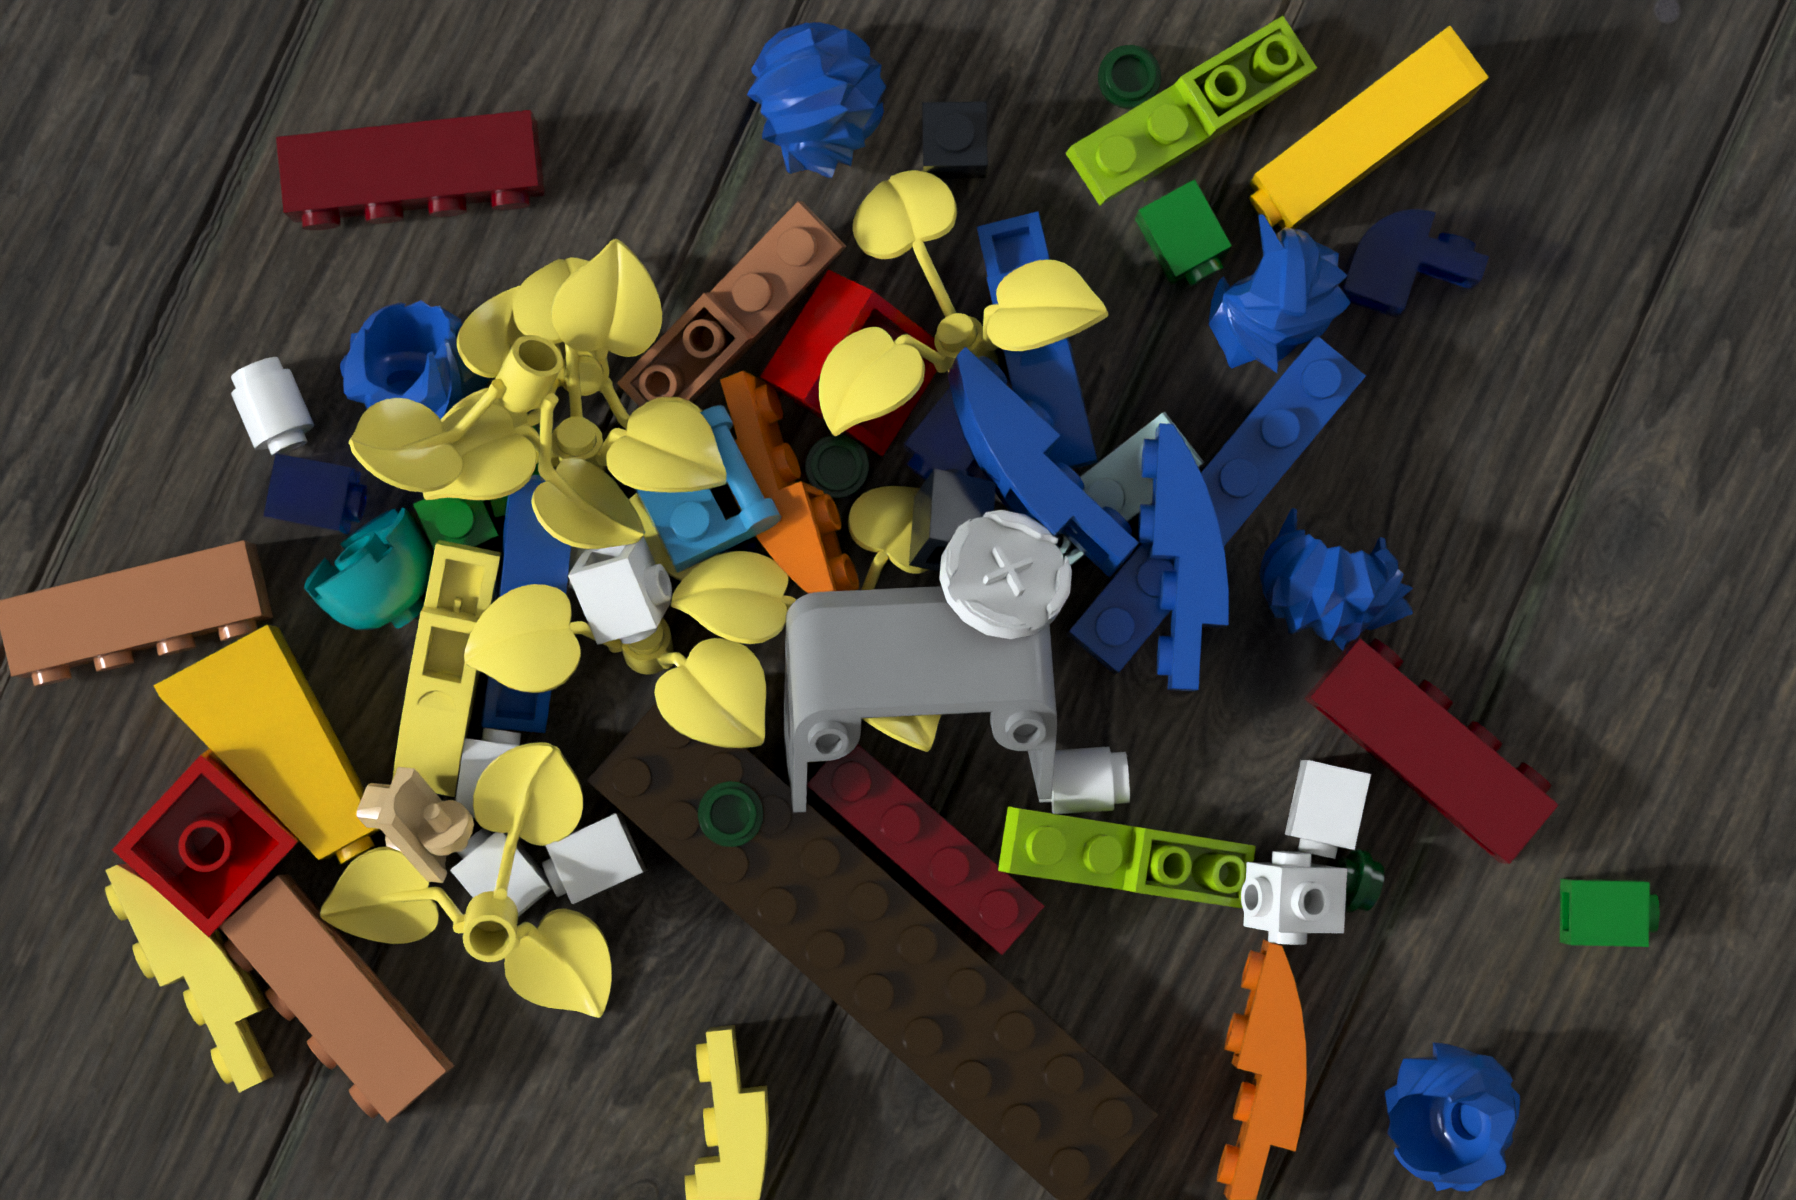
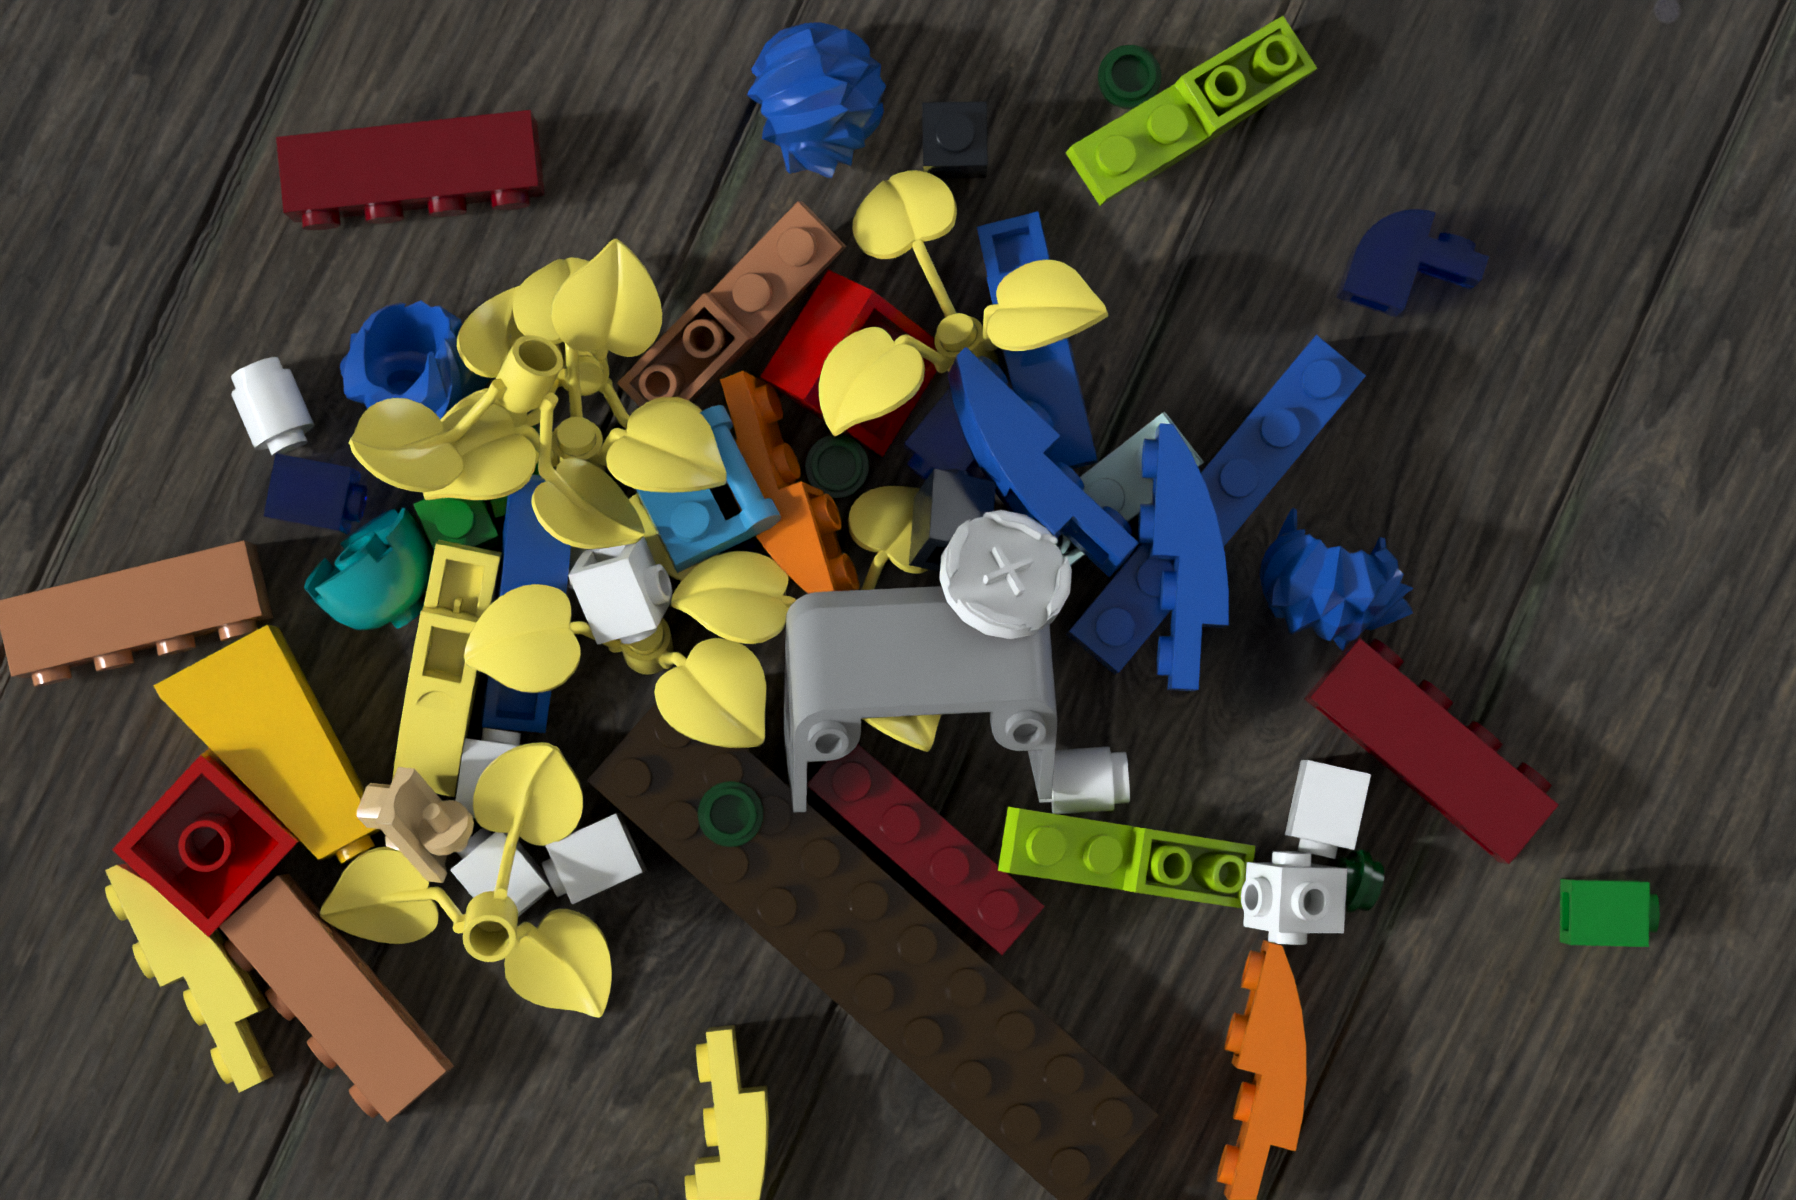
(1184, 235): green brick -> none
(1282, 303): blue hair -> none
(1368, 131): yellow slope -> none
(1452, 1117): blue hair -> none

